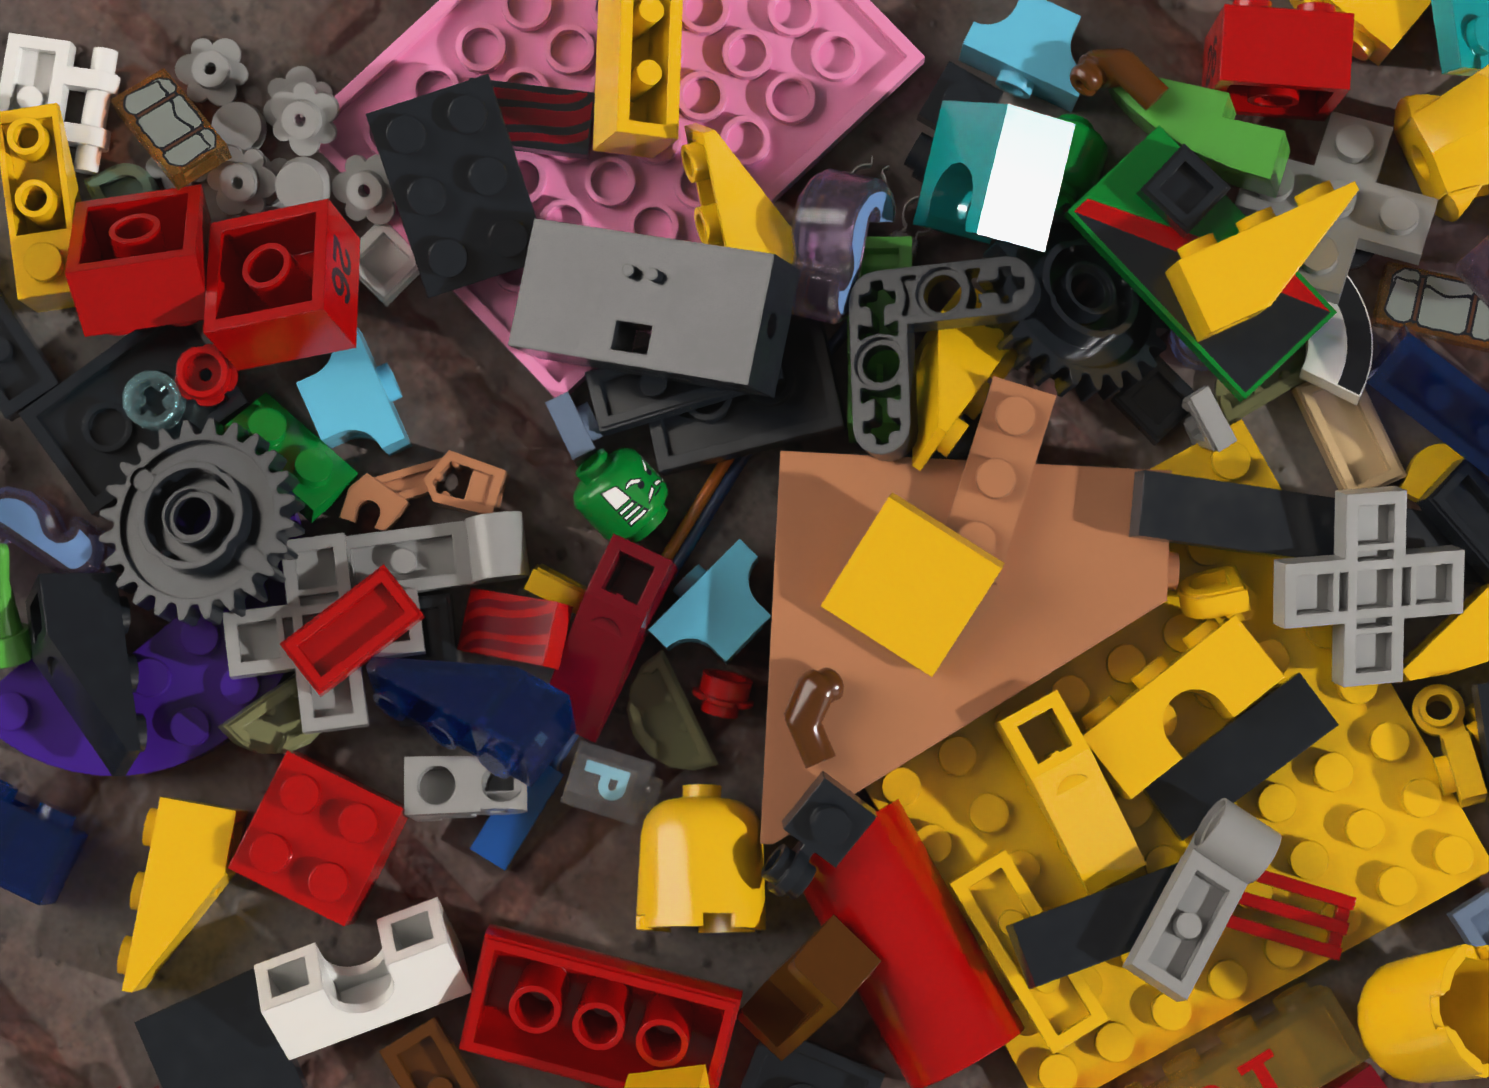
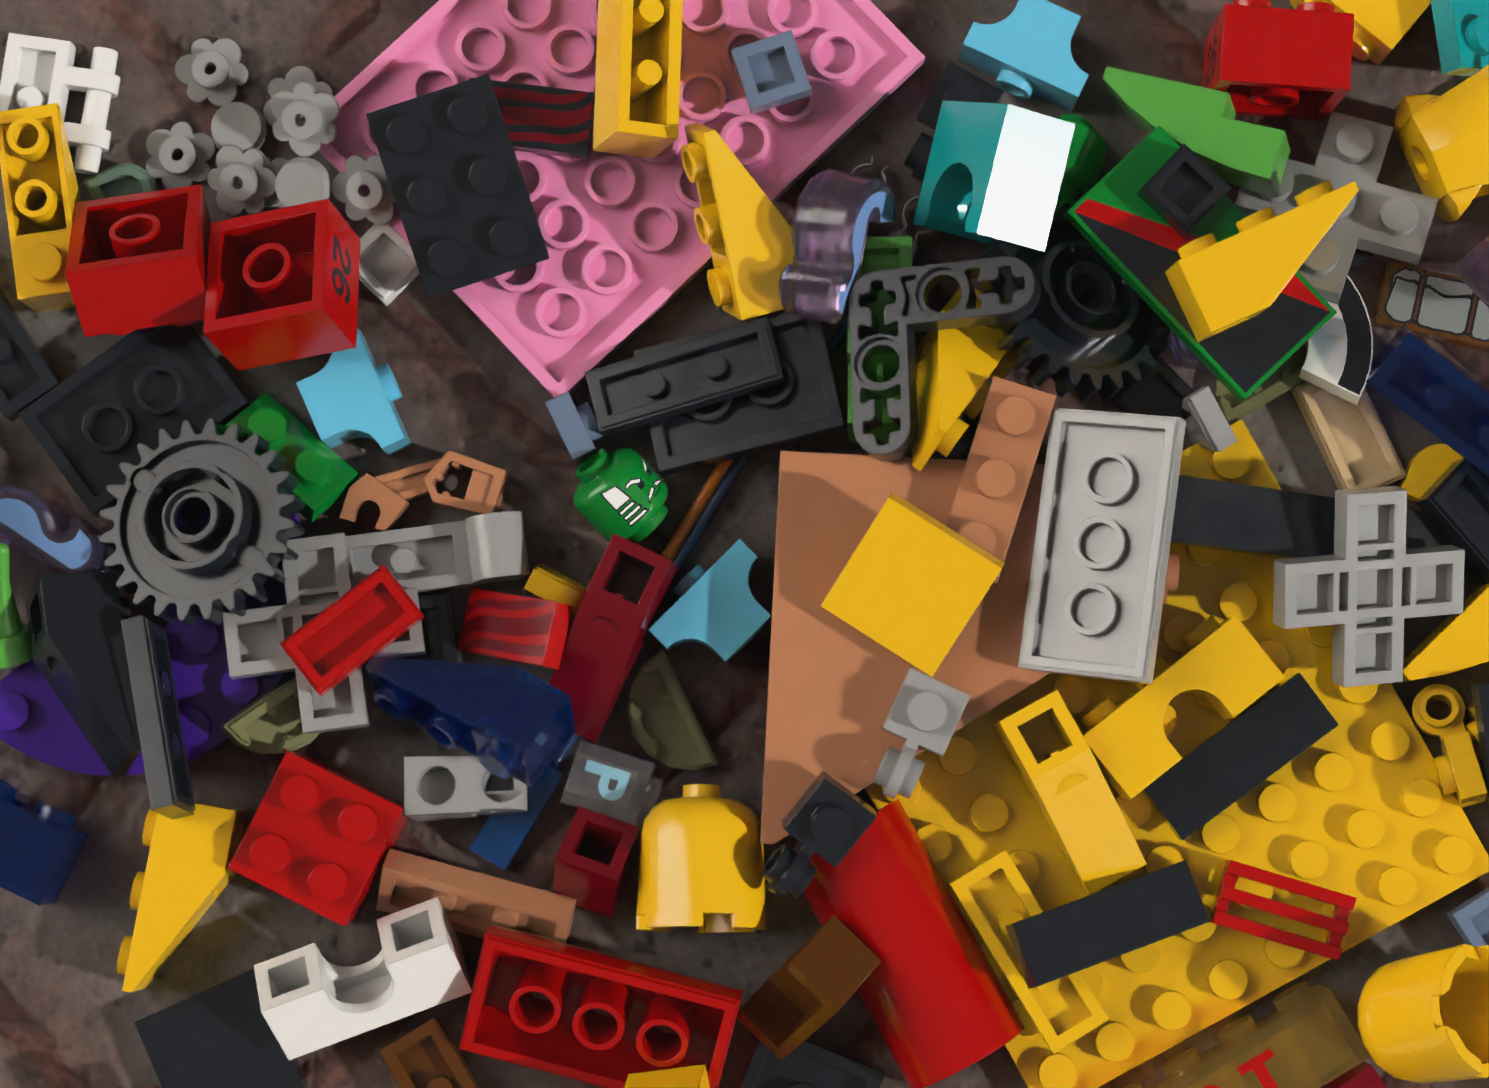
(135, 399): clear light blue bush -> none
(158, 718): none -> black tile
(171, 128): tile -> none
(188, 374): red plate -> none
(473, 898): none -> nougat plate
(596, 861): none -> dark red brick
(655, 307): brick -> none
(724, 693): red plate -> none
(771, 72): none -> sand blue plate
(806, 711): reddish brown arm -> none
(925, 717): none -> light grey plate
(1102, 544): none -> light grey tile
(1117, 69): reddish brown arm -> none
(1200, 897): light grey plate -> none
(1213, 593): yellow tile -> none

